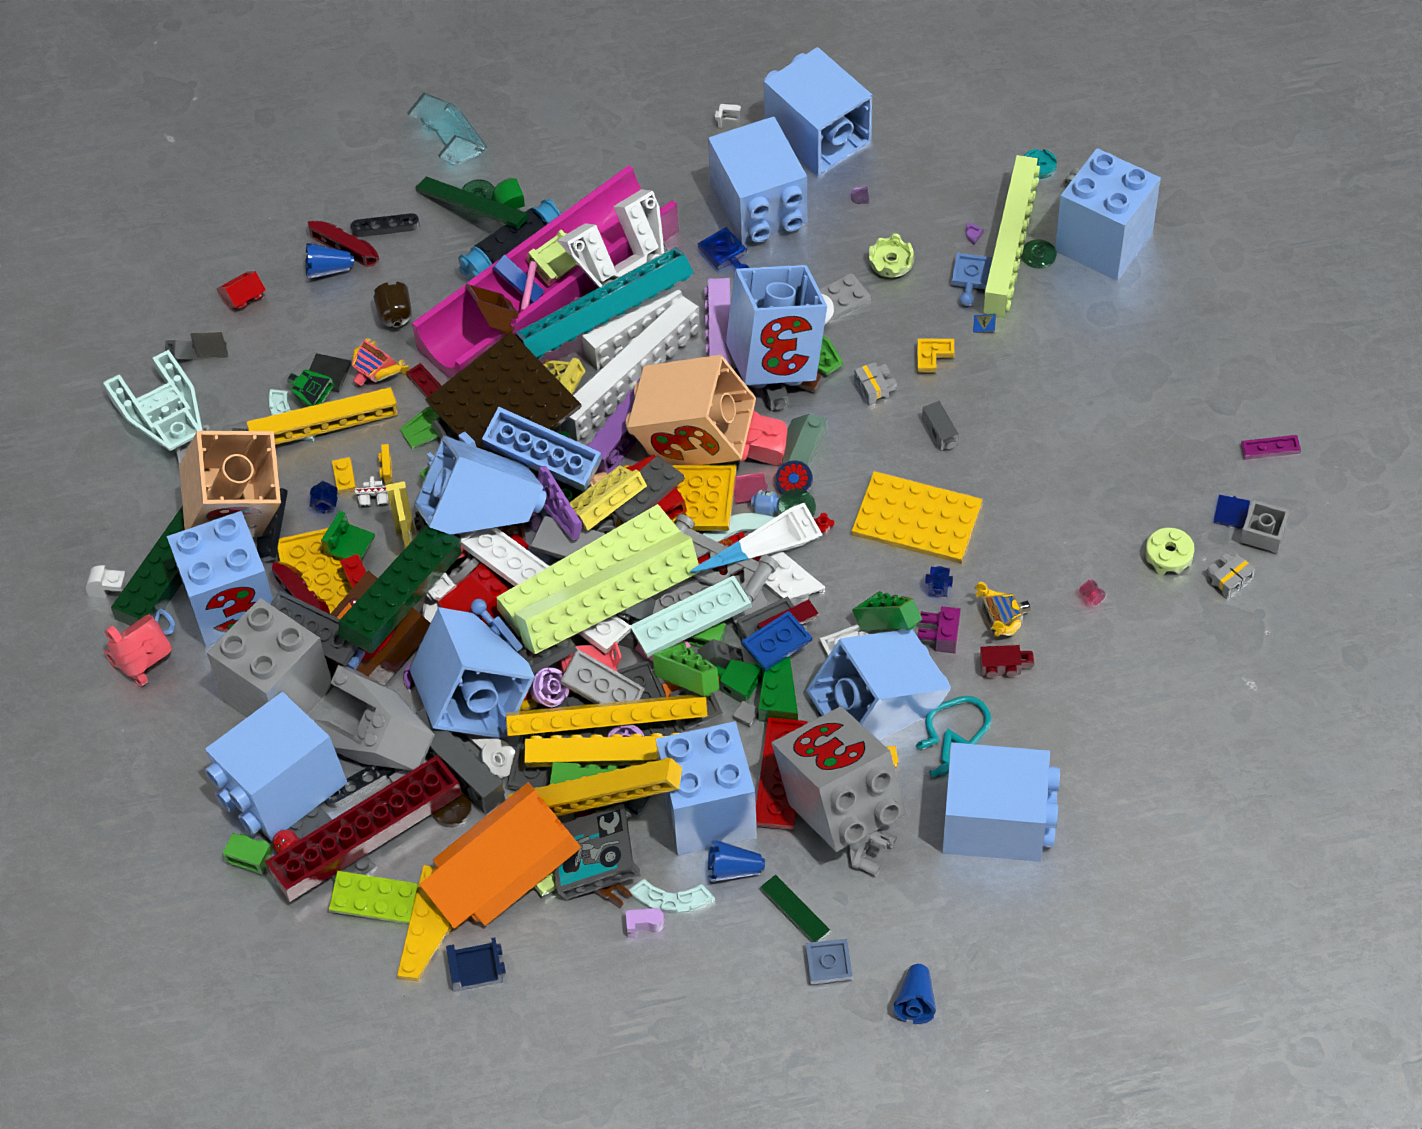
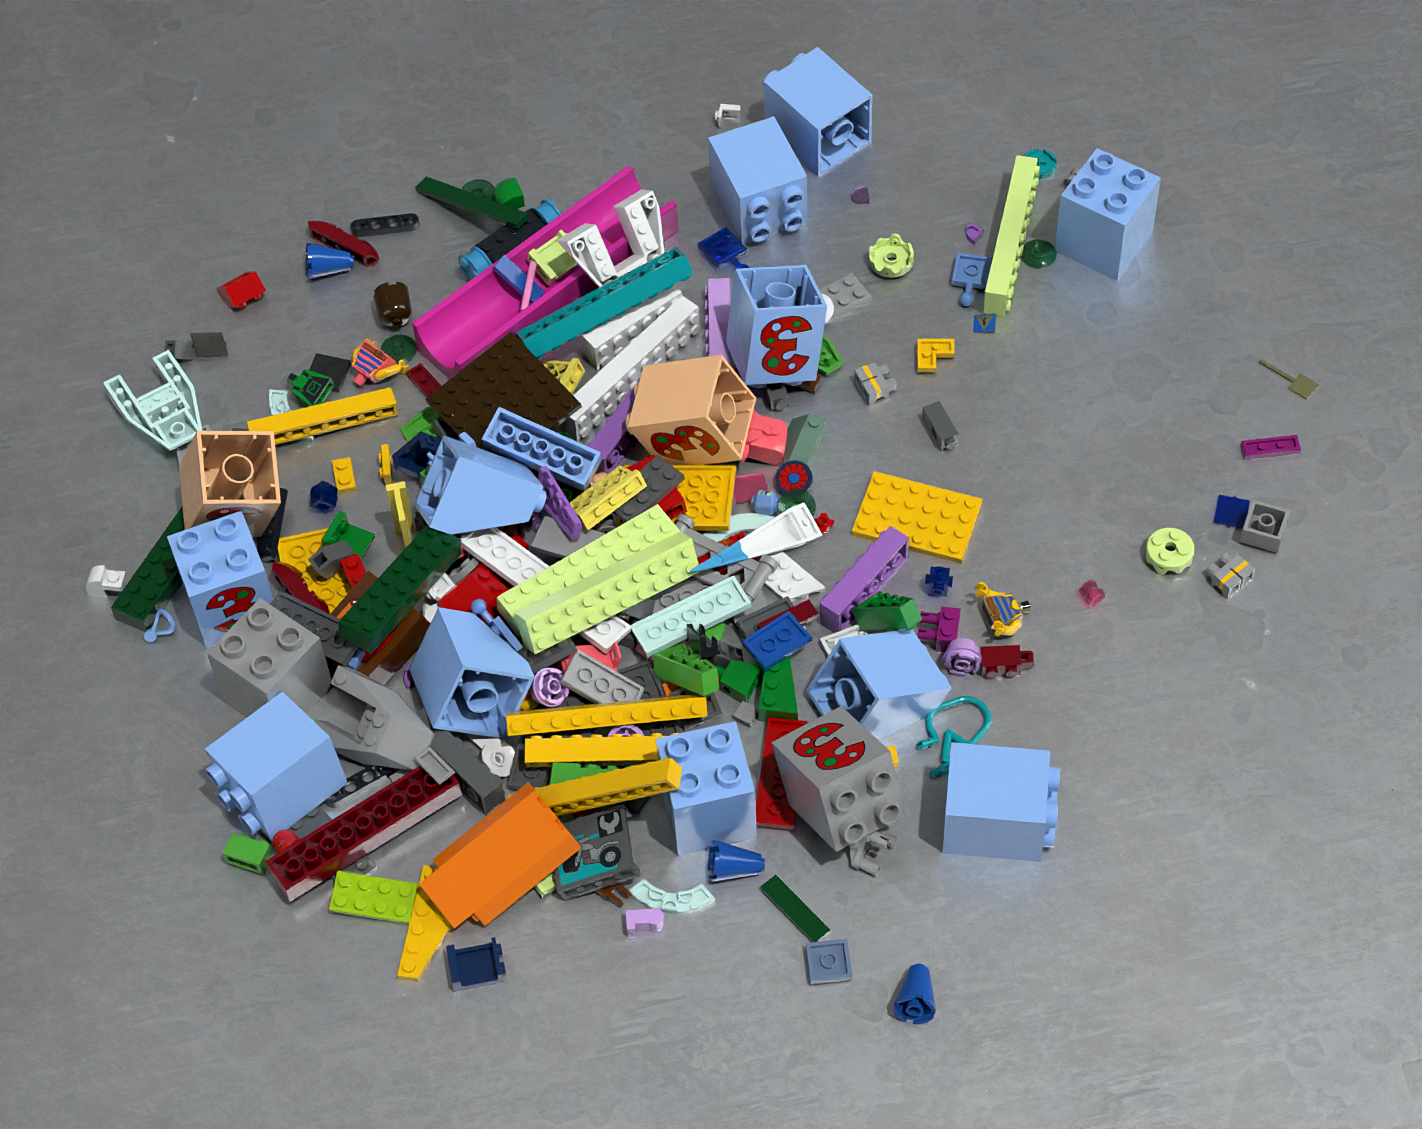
(137, 647): coral piece -> none
(327, 559): none -> dark grey slope
(364, 494): white hips -> none
(399, 348): none -> clear green dish
(413, 457): none -> dark blue panel
(434, 765): none -> light grey tile
(451, 126): clear light blue windscreen -> none
(455, 812): dark brown tile -> none
(494, 307): reddish brown piece -> none
(701, 643): none -> black hinge
(864, 579): none -> medium lavender brick
(962, 656): none -> lavender cone
(1301, 385): none -> olive piece

